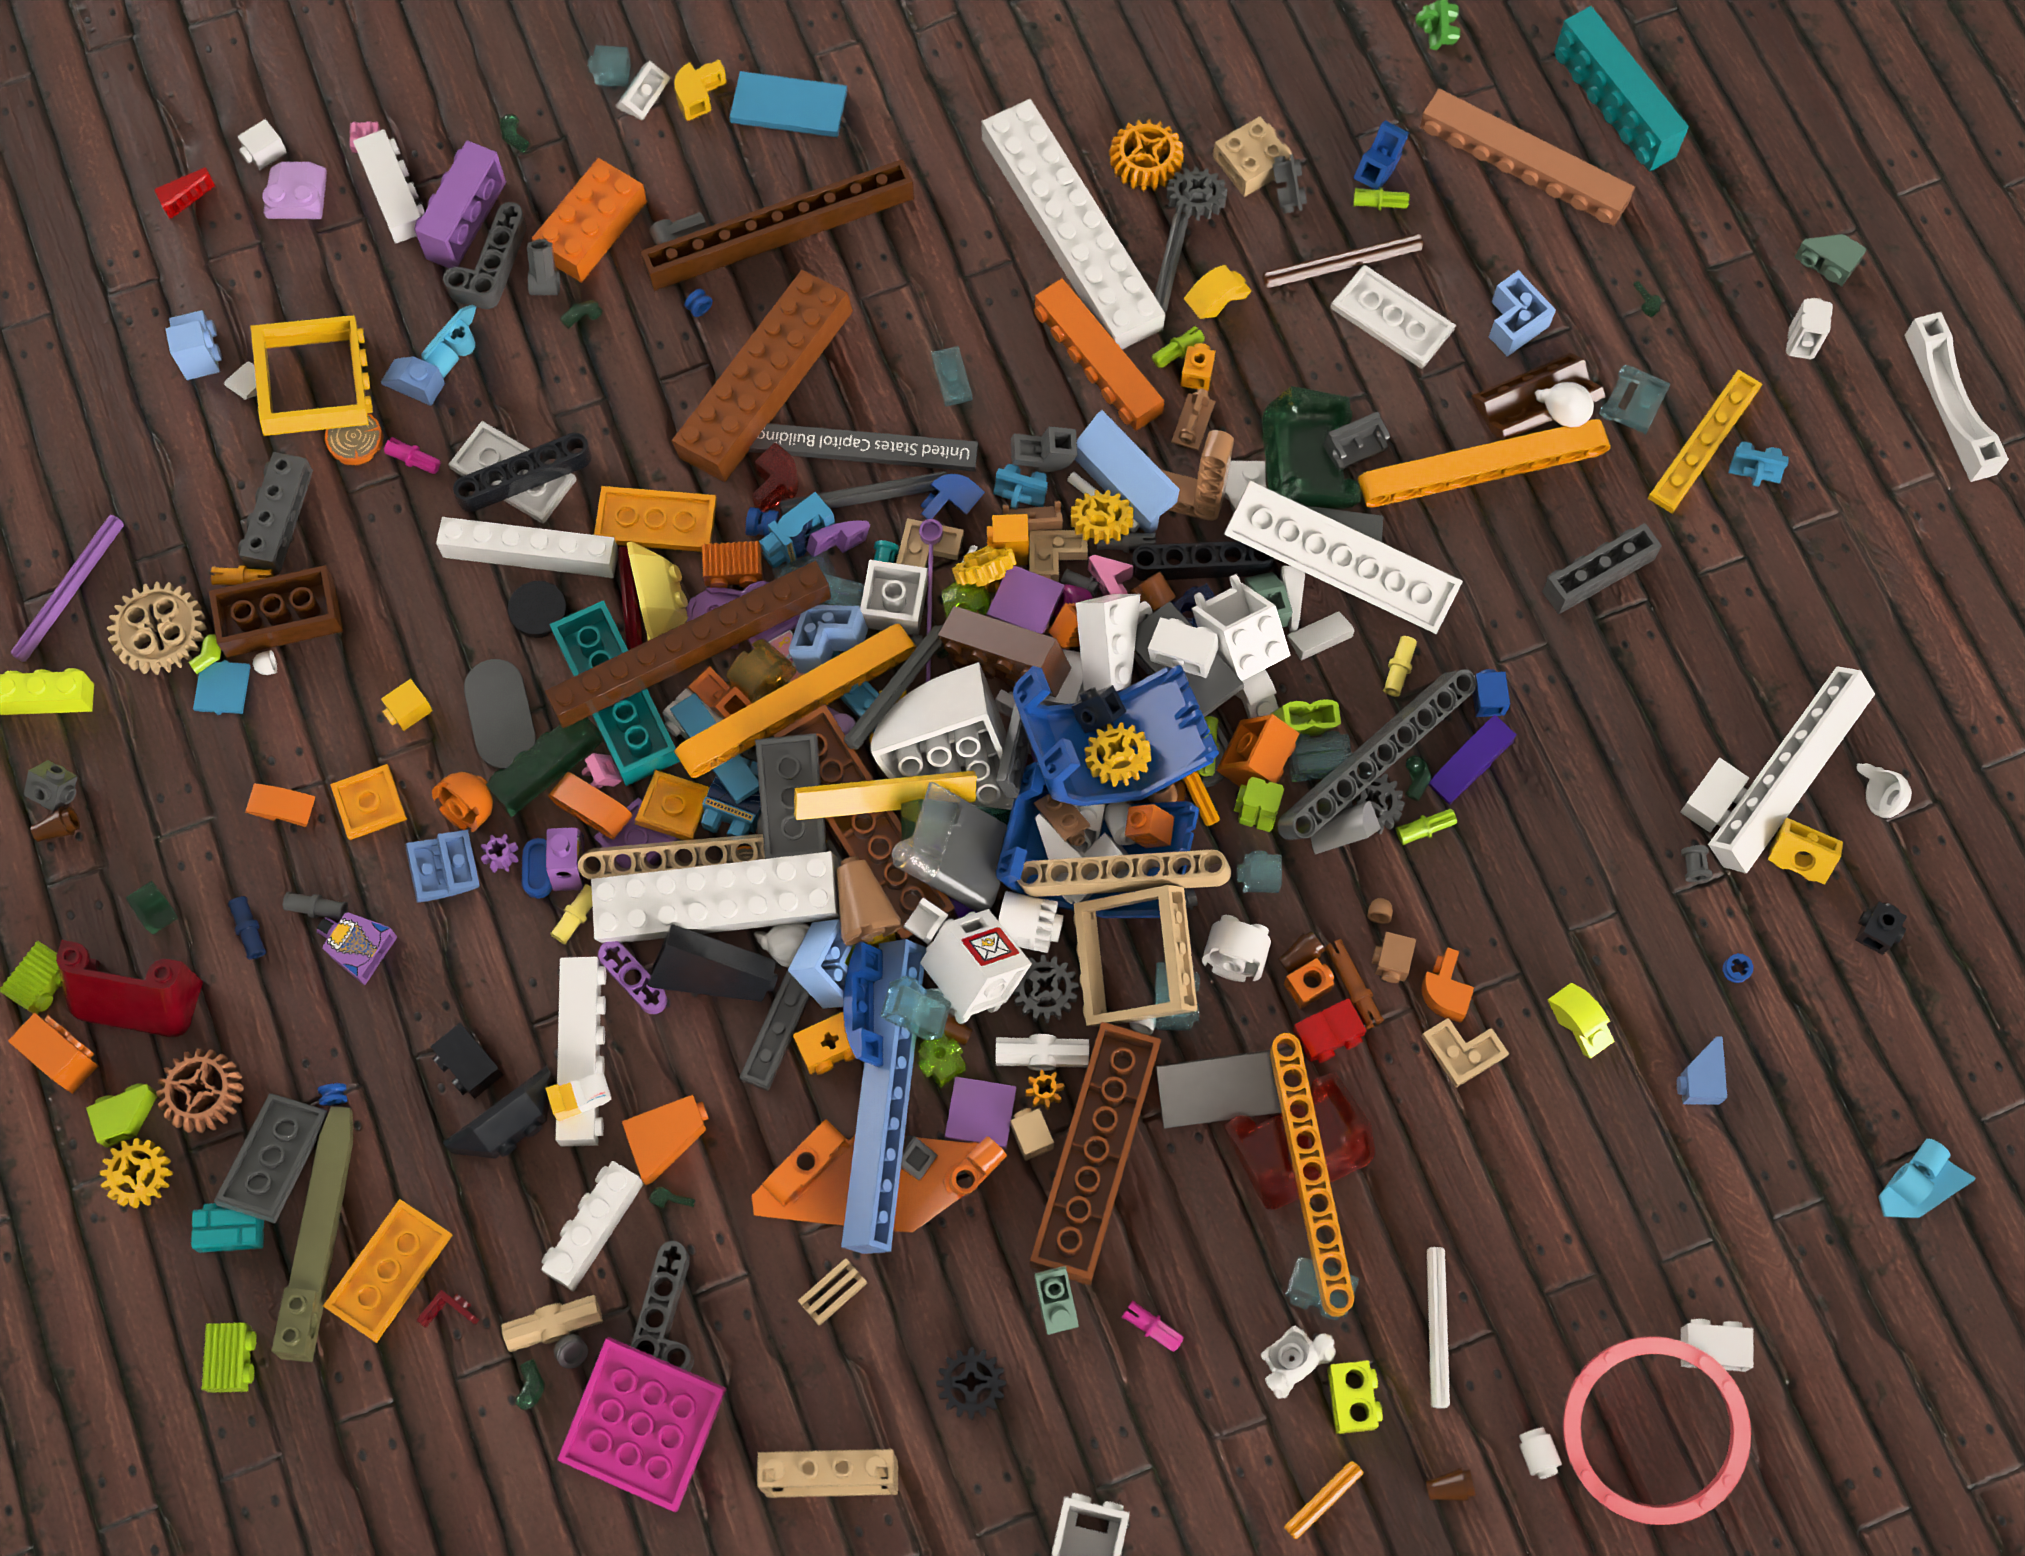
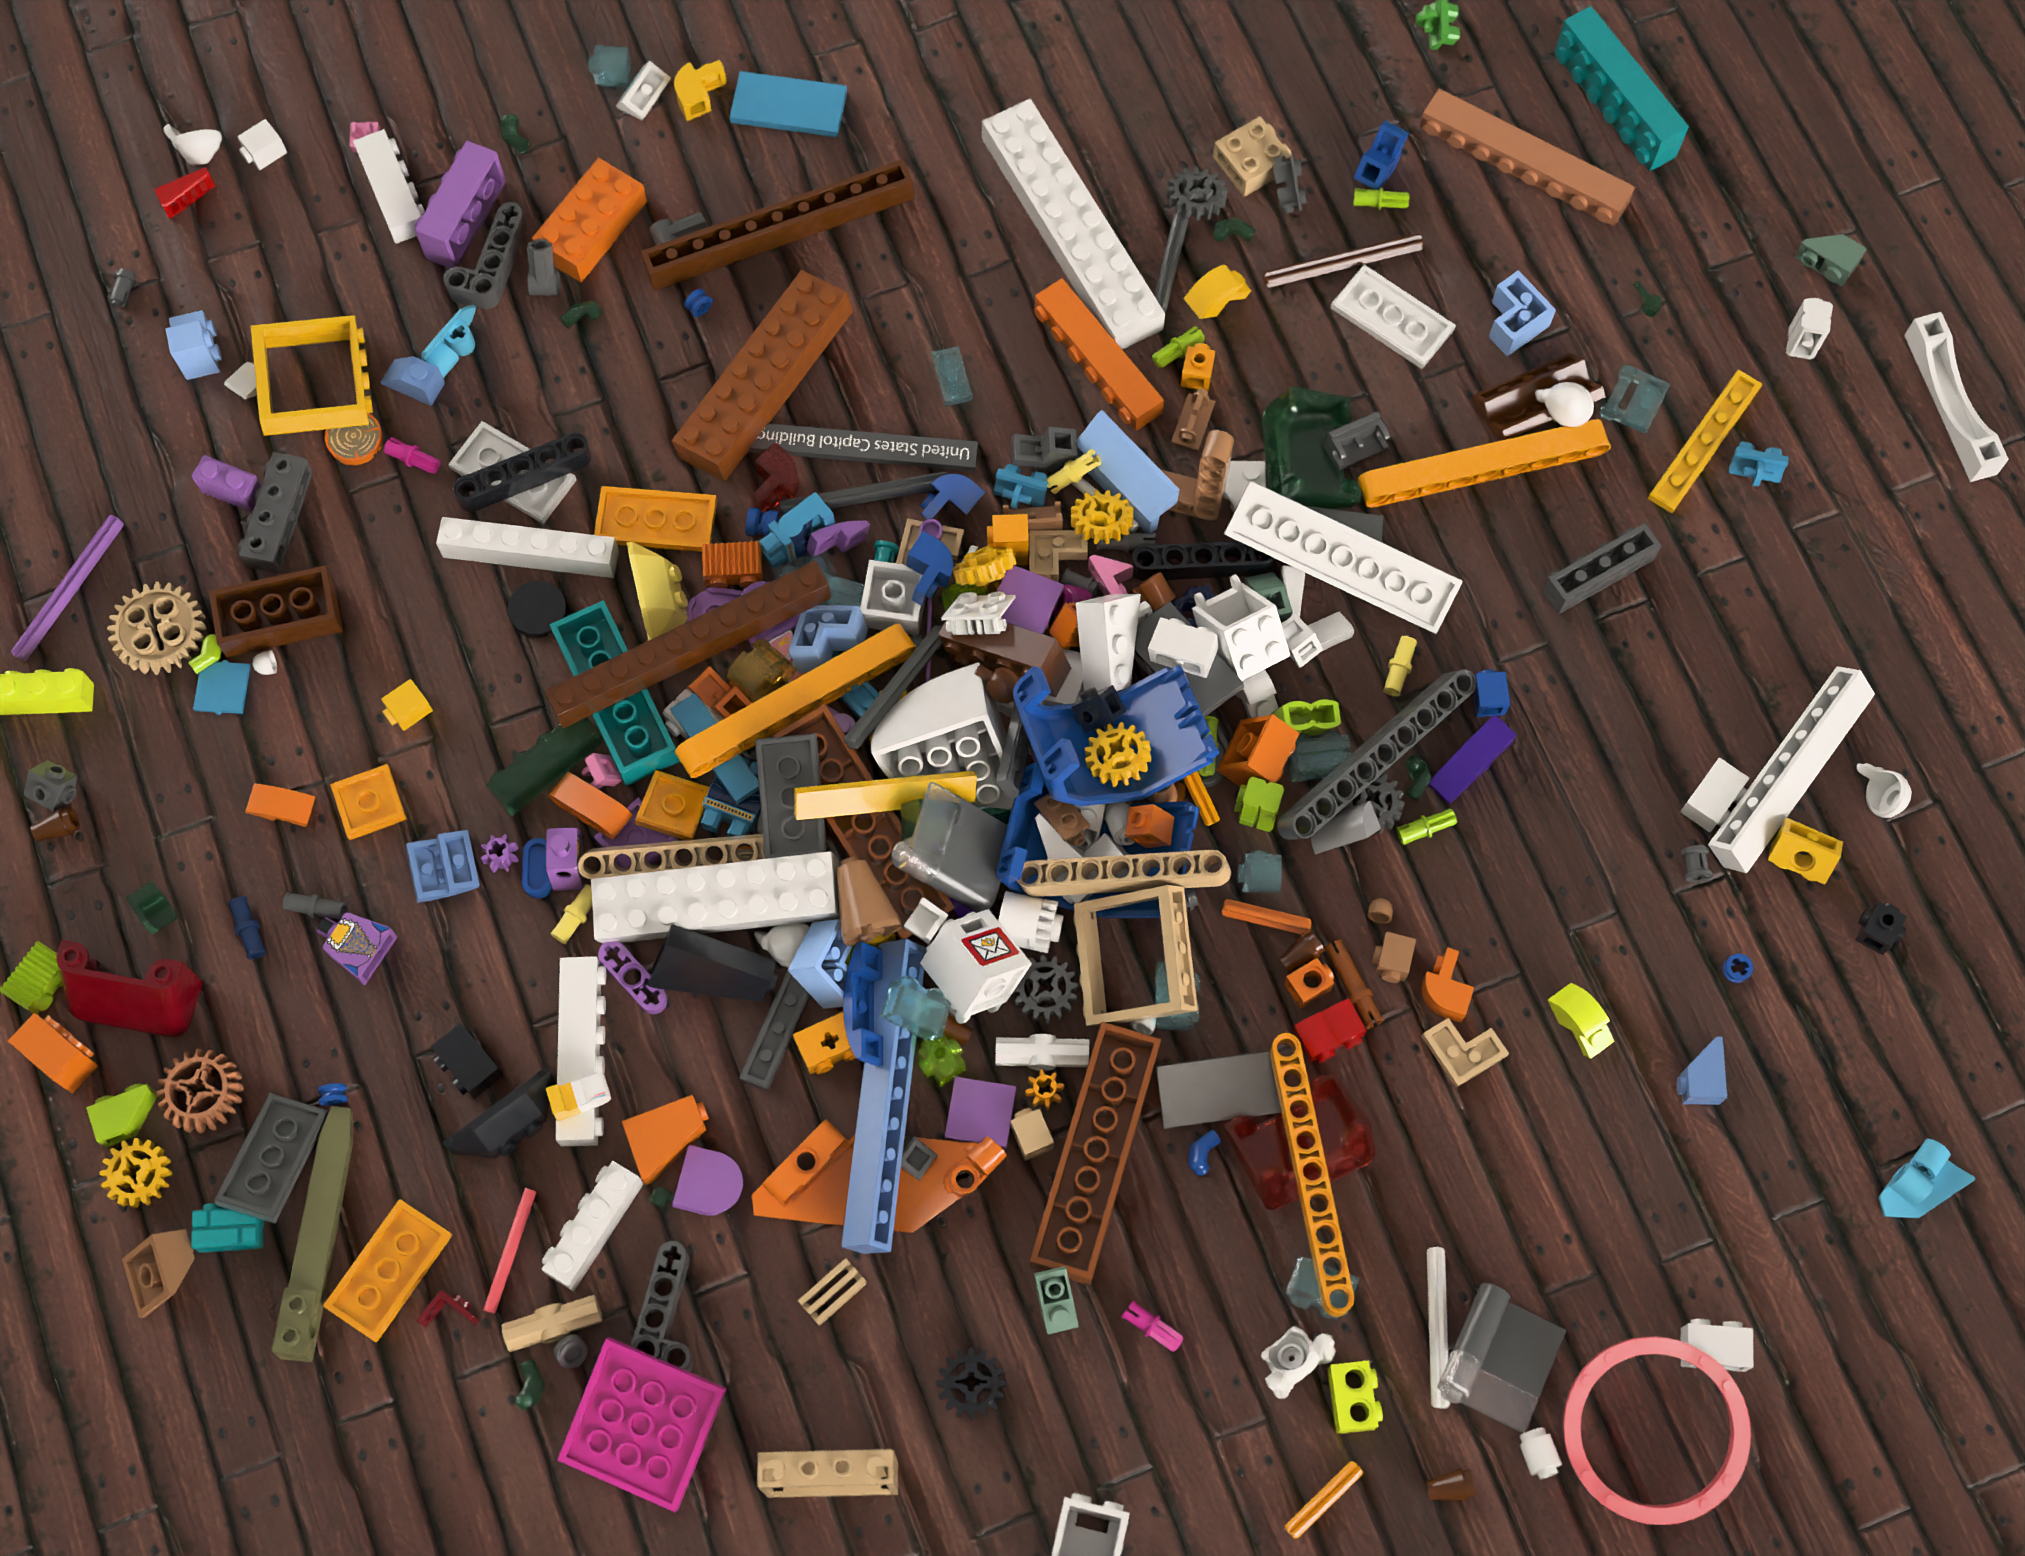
(123, 283): none -> dark grey pin
(158, 1268): none -> medium nougat slope
(195, 146): none -> white hat
(226, 483): none -> medium lavender brick
(228, 1357): lime brick -> none
(238, 575): light orange pin -> none
(295, 191): lavender slope -> none
(464, 799): orange cylinder -> none
(499, 712): dark grey tile -> none
(509, 1251): none -> coral bar
(630, 601): dark red axle -> none
(708, 1182): none -> medium lavender tile
(934, 562): none -> blue brick
(978, 612): none -> white hinge
(999, 682): none -> reddish brown piece
(1073, 471): none -> light yellow pin
(1149, 145): light orange gear -> none
(1199, 1152): none -> blue arm
(1232, 226): none -> clear green arm
(1237, 949): white brick -> none
(1266, 917): none -> orange axle
(1300, 640): none -> white brick
(1500, 1359): none -> dark grey door

